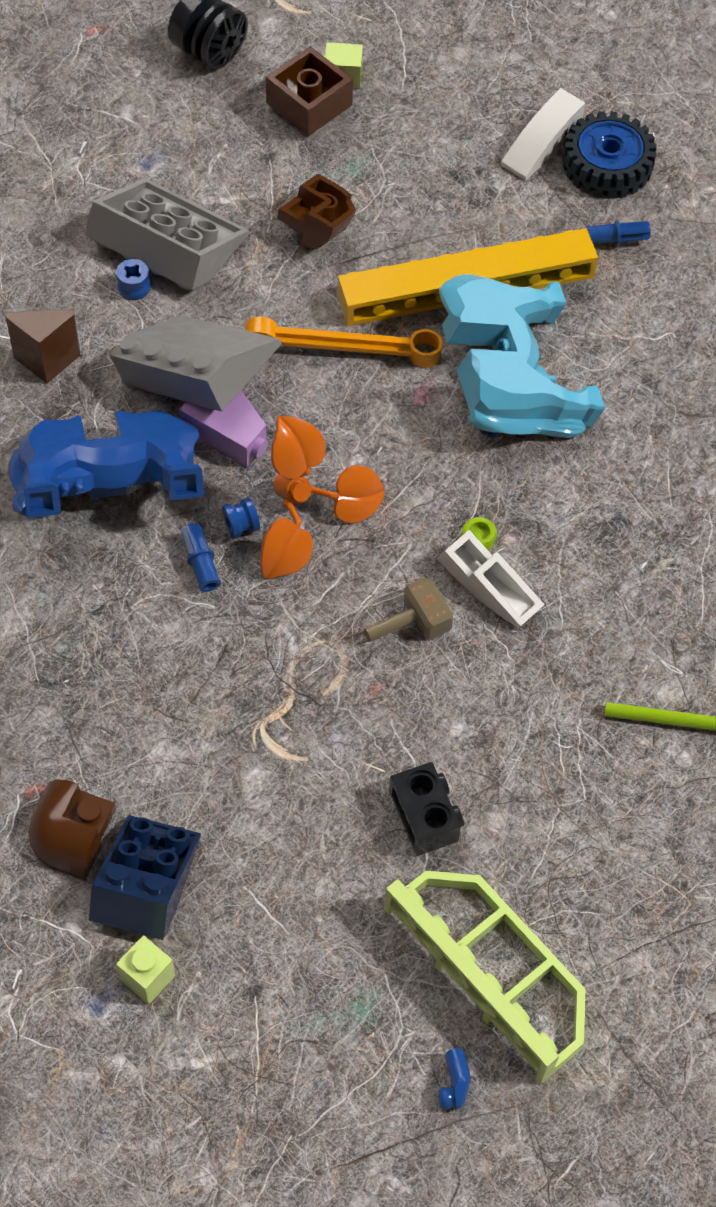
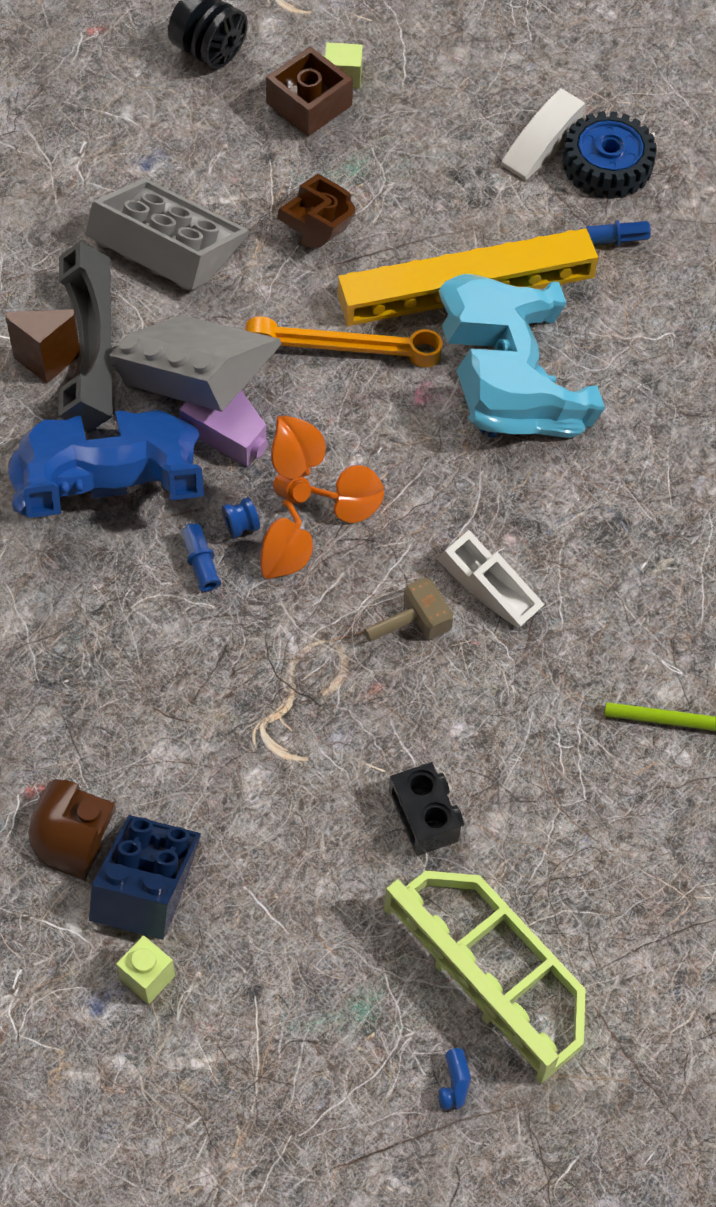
(87, 282): none -> dark grey arch
(133, 279): blue wheel -> none
(483, 530): lime tile -> none

